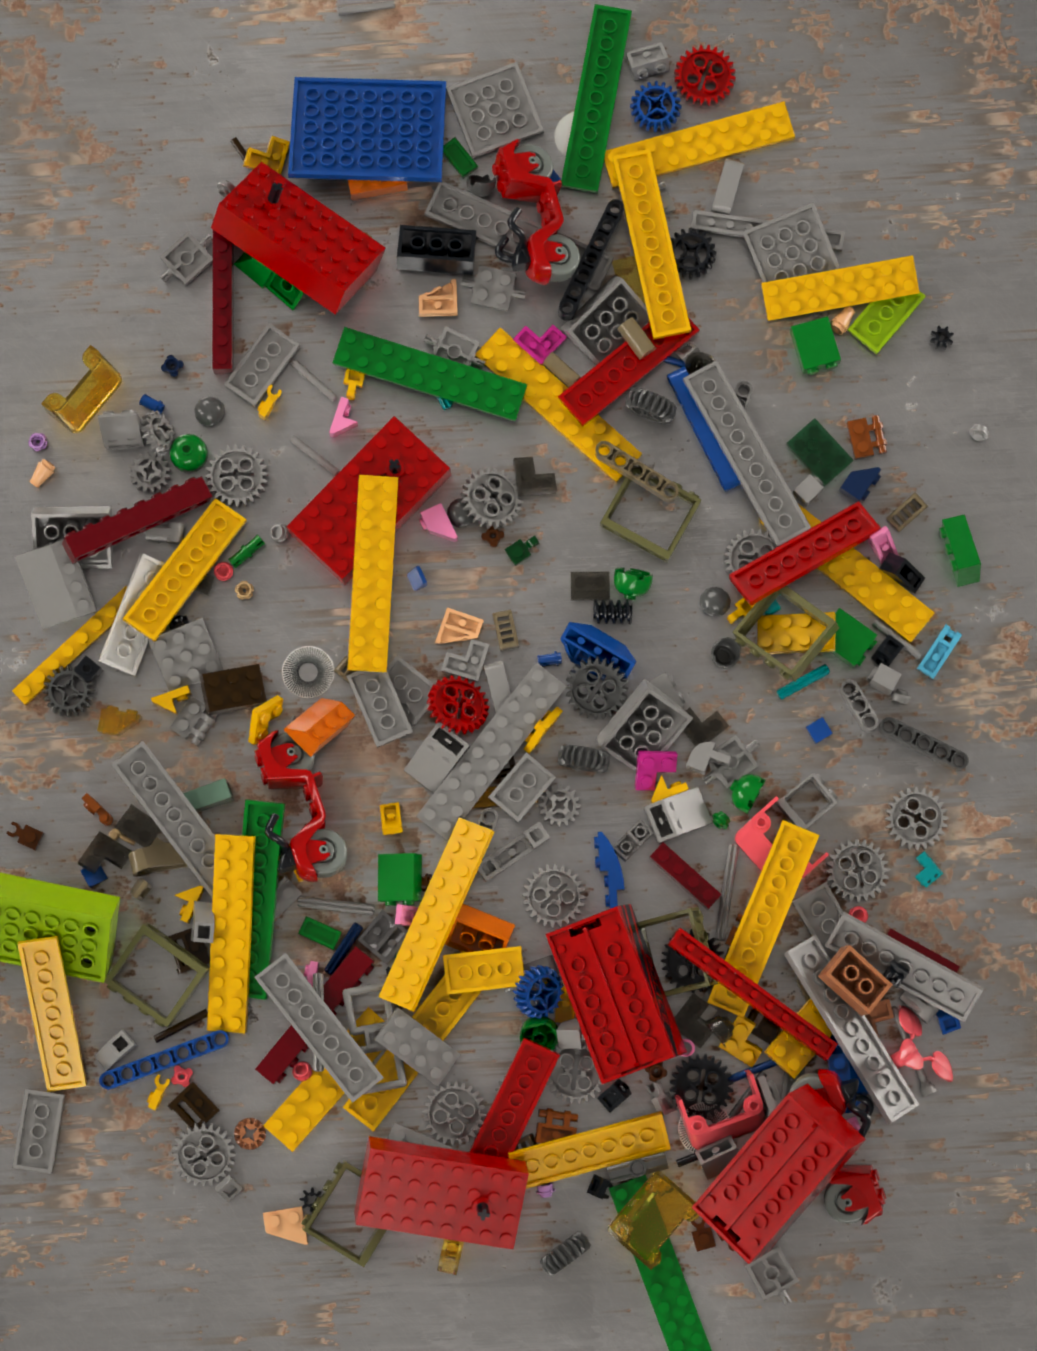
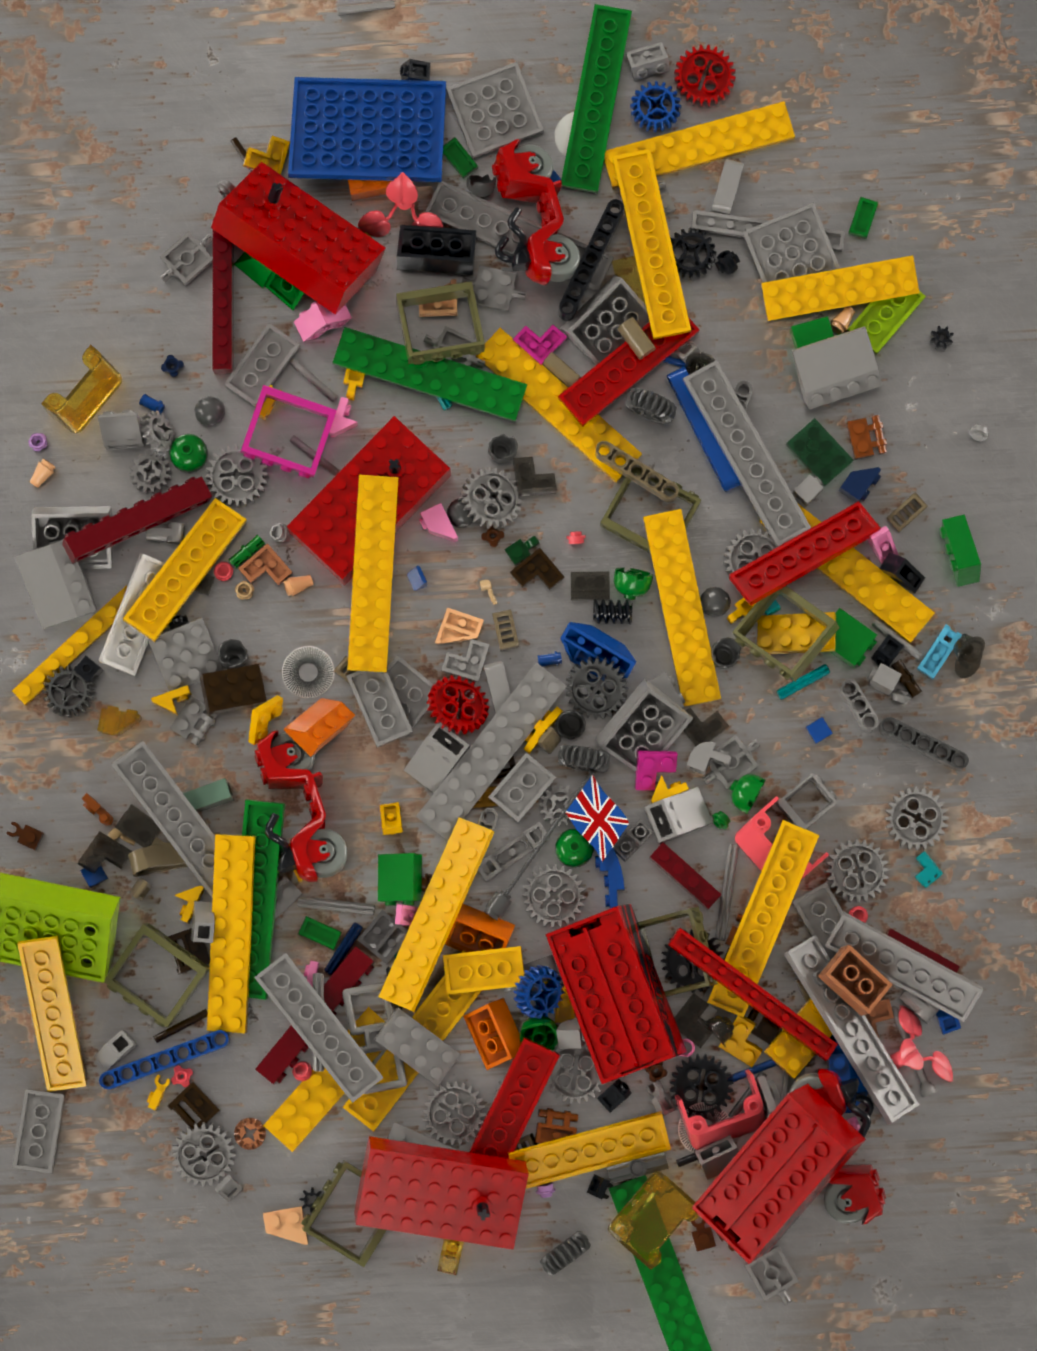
(232, 654): none -> dark grey hair
(265, 561): none -> nougat plate
(297, 584): none -> light nougat cone
(298, 402): none -> dark pink window
(318, 320): none -> bright pink brick
(403, 194): none -> coral plant
(415, 70): none -> black bracket
(439, 294): none -> olive window
(486, 585): none -> tan hand
(494, 1033): none -> orange slope
(503, 448): none -> dark grey hair
(537, 565): none -> dark brown plate
(549, 740): none -> dark tan slope
(570, 724): none -> dark grey hair
(573, 849): none -> green cylinder
(576, 537): none -> coral plate
(593, 817): none -> flag
(682, 607): none -> yellow plate
(727, 262): none -> black gear
(836, 368): none -> light grey slope
(863, 217): none -> green tile
(895, 973): black tile -> none
(906, 678): none -> dark brown pin
(968, 655): none -> clear smoke piece

